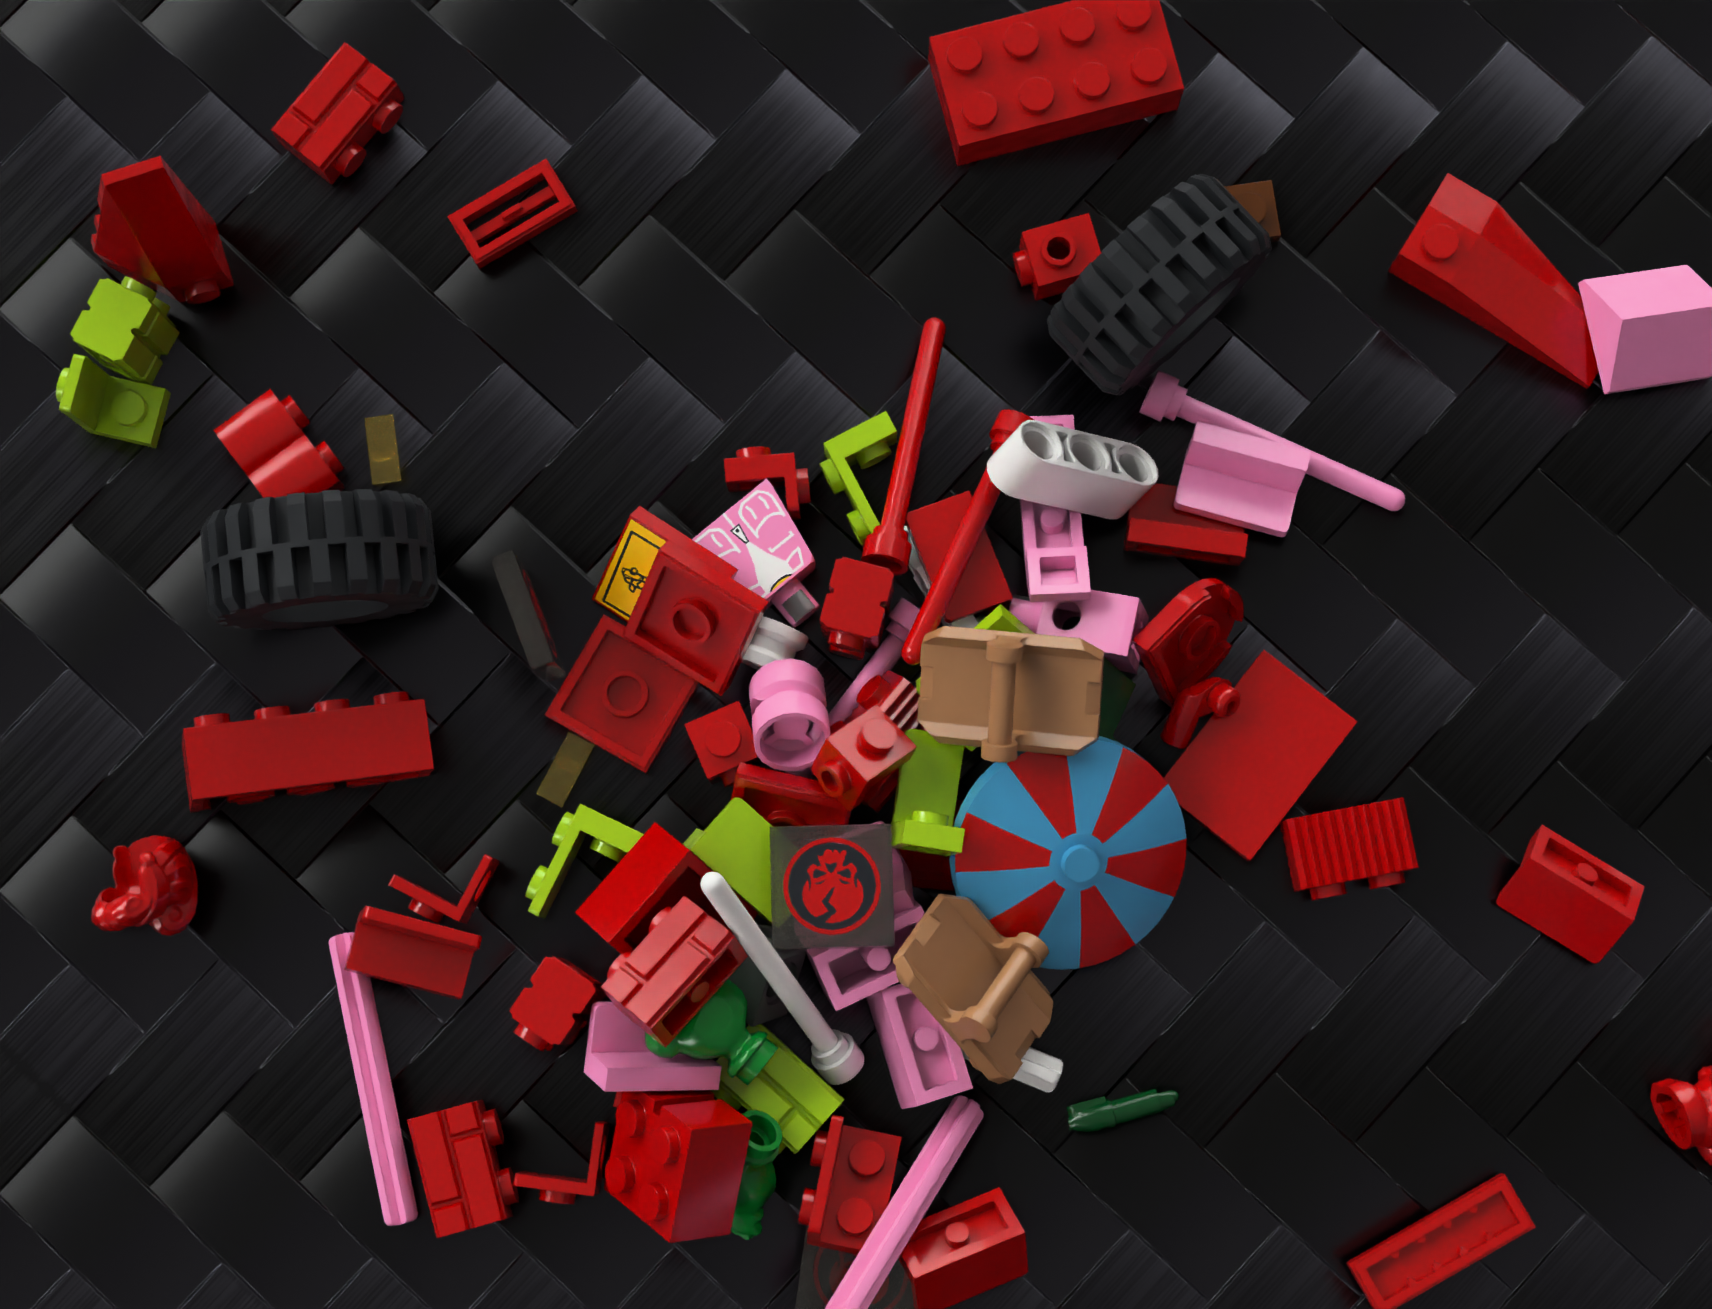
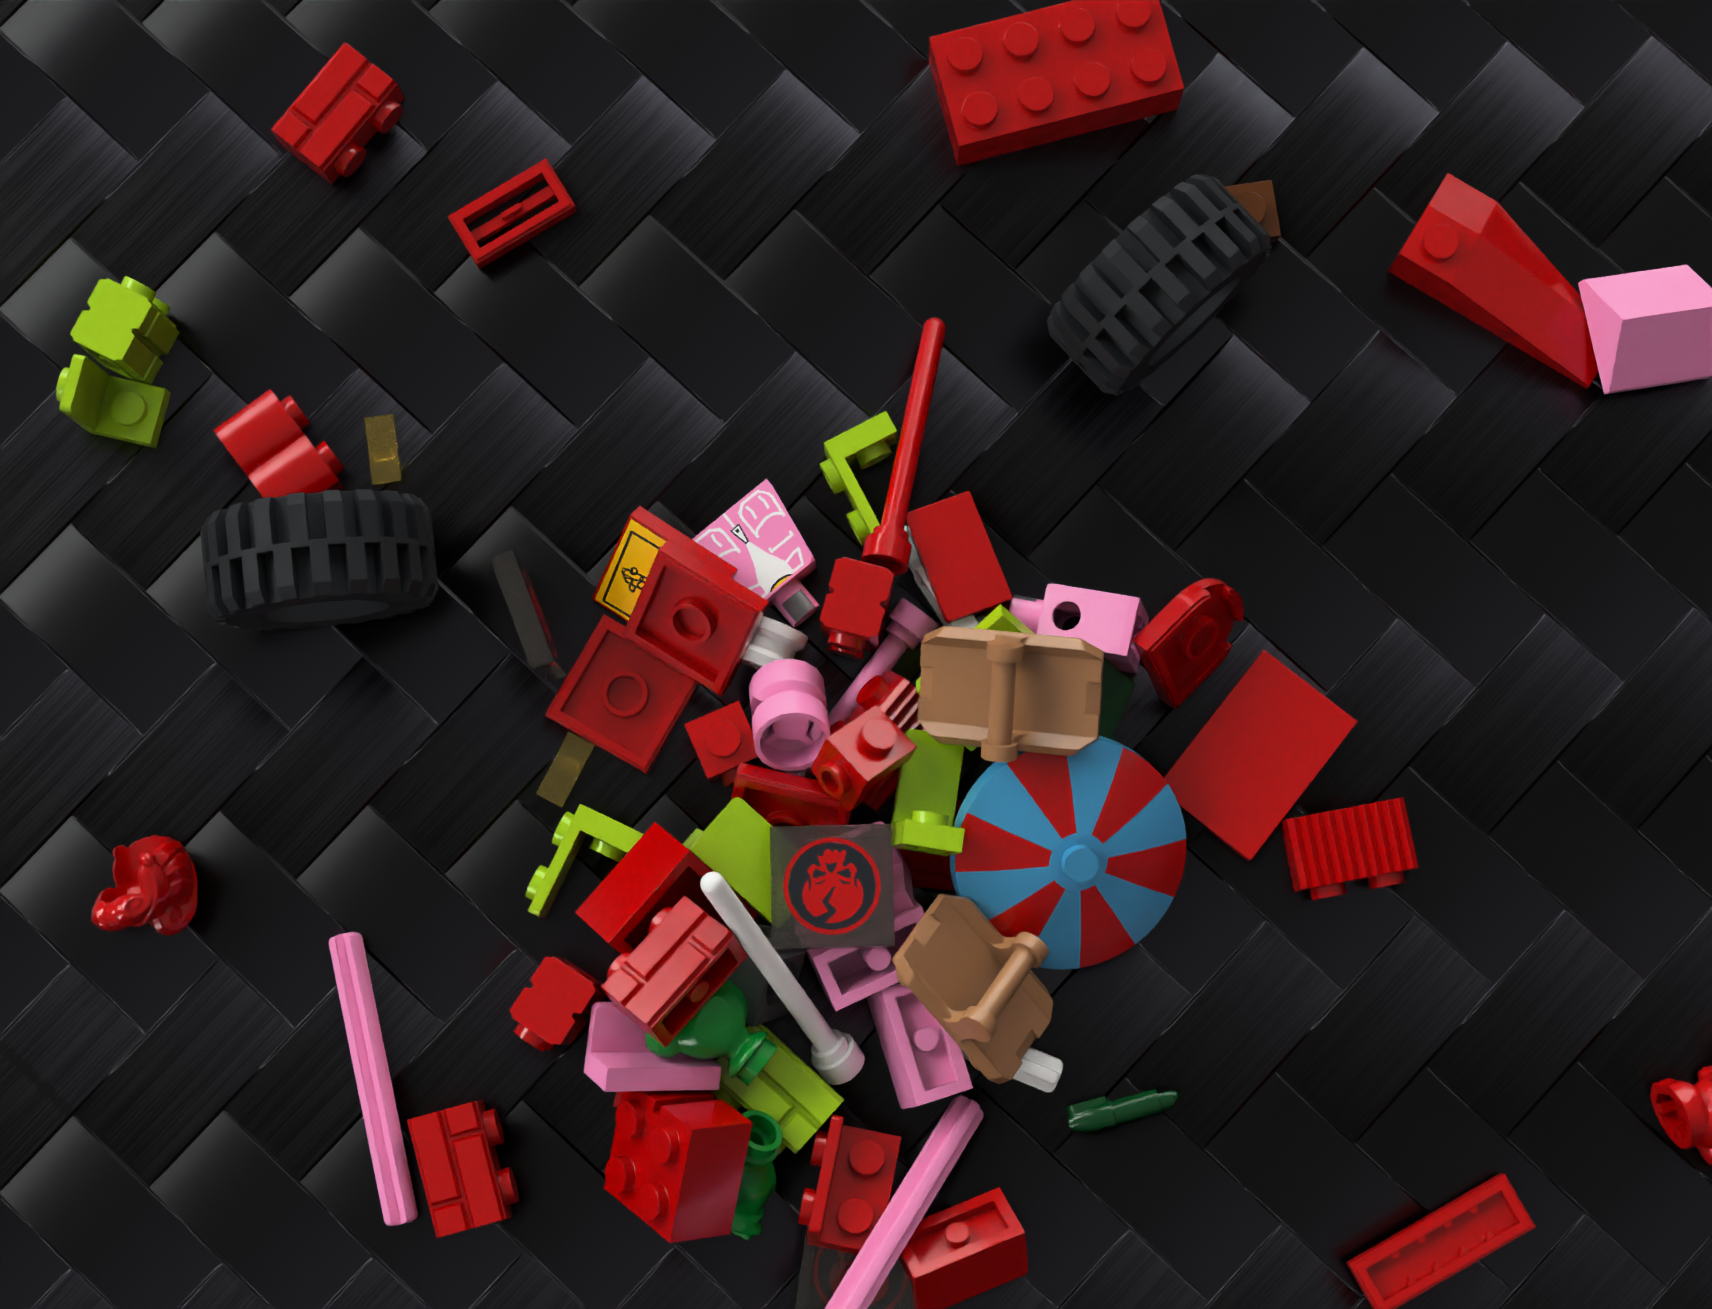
(159, 233): red wedge -> none
(305, 749): red wedge -> none
(411, 952): red panel -> none
(434, 907): red bracket -> none
(564, 1189): red bracket -> none
(757, 463): red bracket -> none
(961, 545): red piece -> none
(1054, 545): bright pink slope -> none
(1055, 255): red brick -> none
(1072, 469): white beam -> none
(1163, 530): red panel -> none
(1170, 400): bright pink piece -> none
(1195, 702): red arm -> none
(1241, 479): bright pink panel -> none
(1571, 895): red panel -> none

